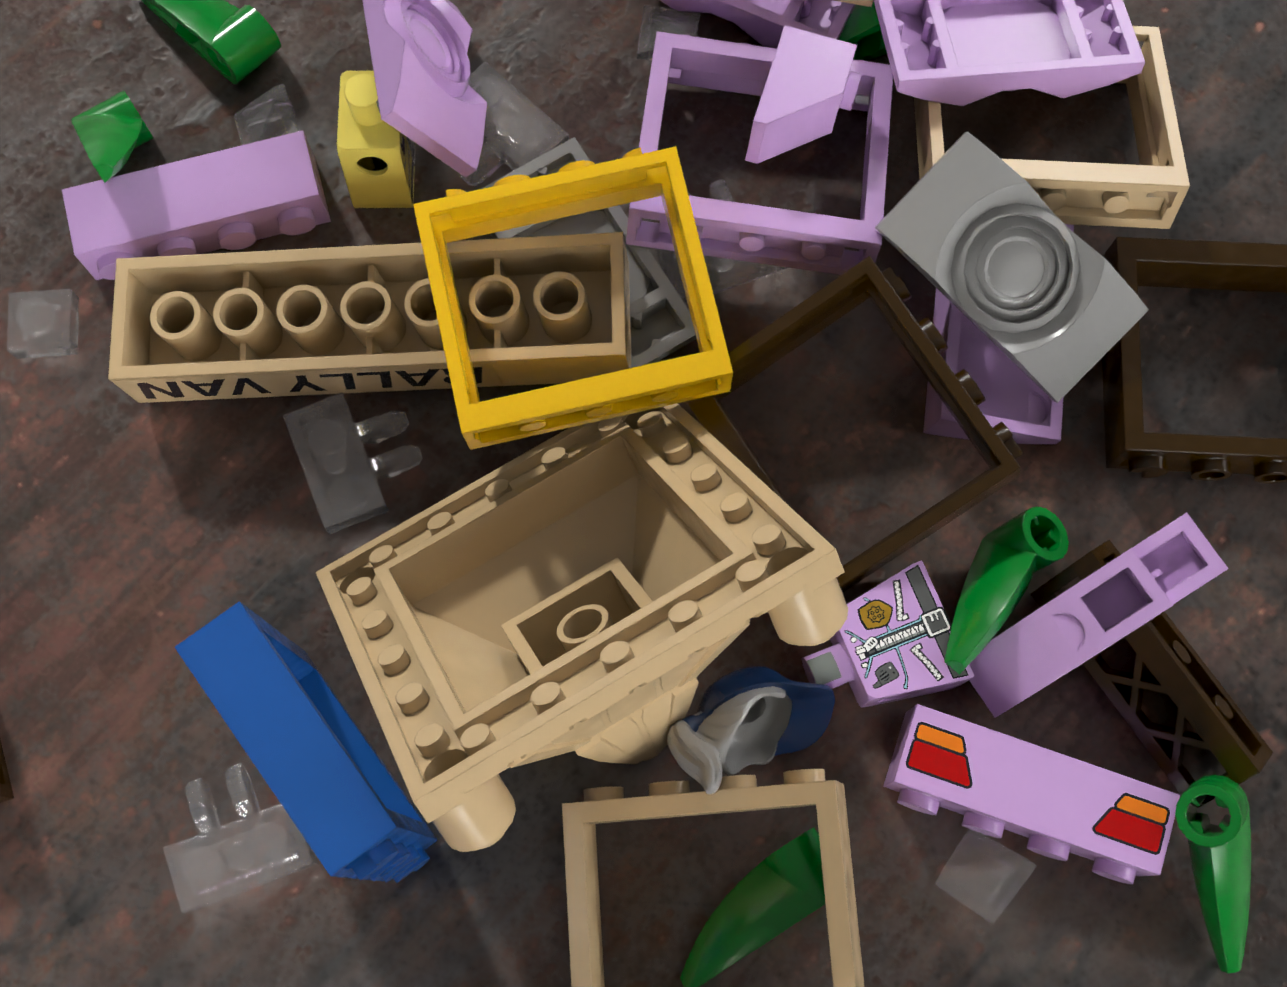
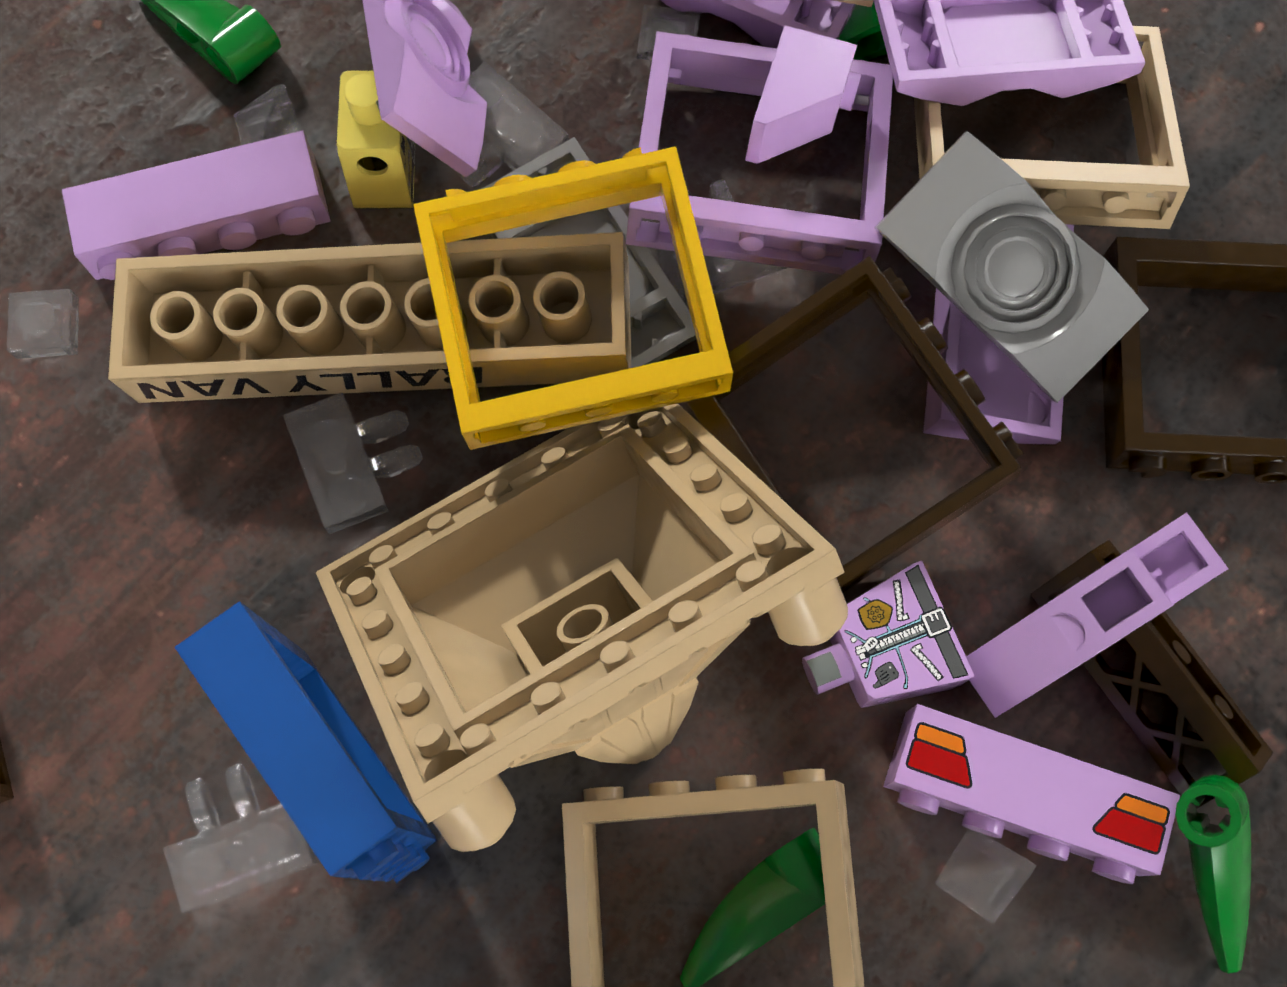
(111, 133): green piece -> none
(748, 722): light grey hair -> none
(1000, 578): green piece -> none

